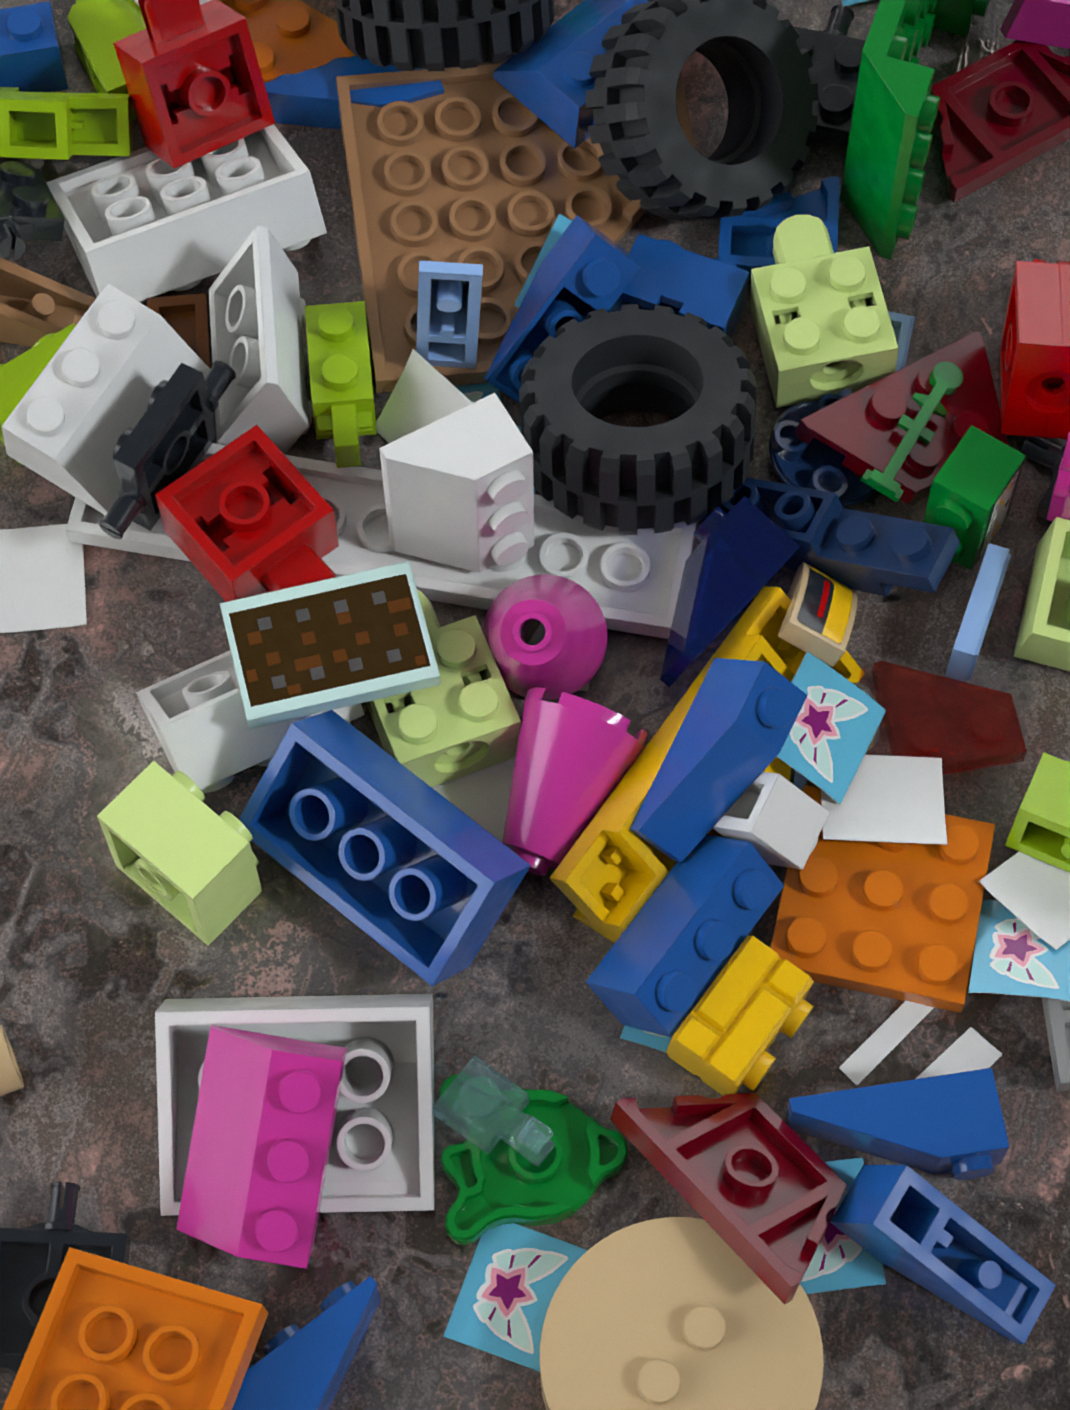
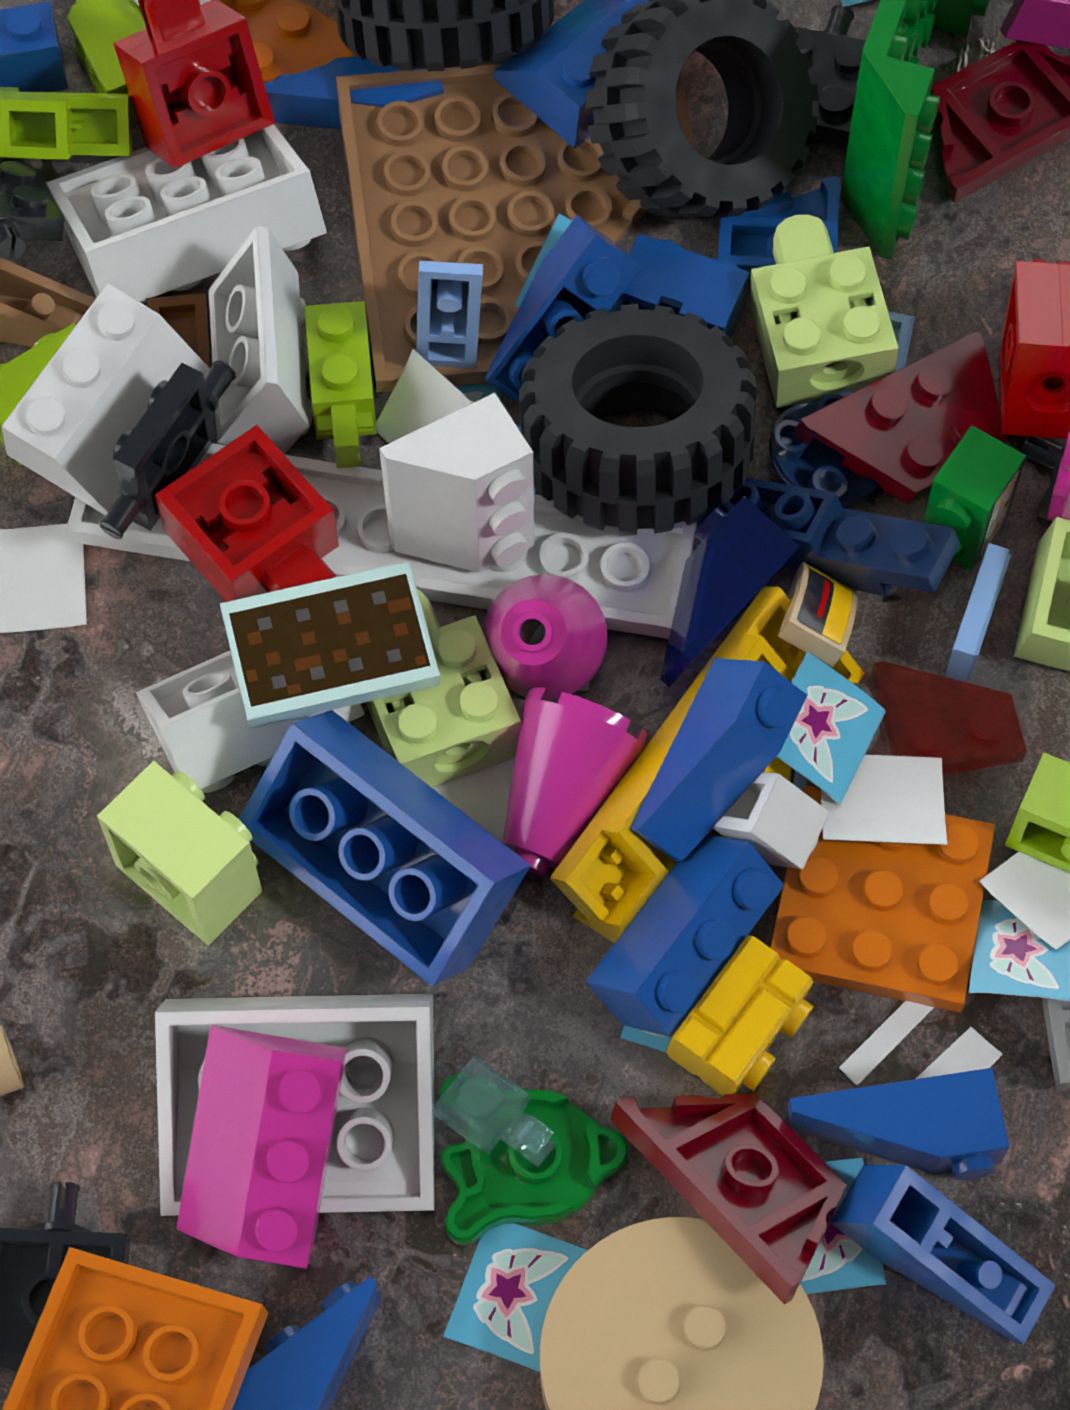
(945, 380): green piece -> none

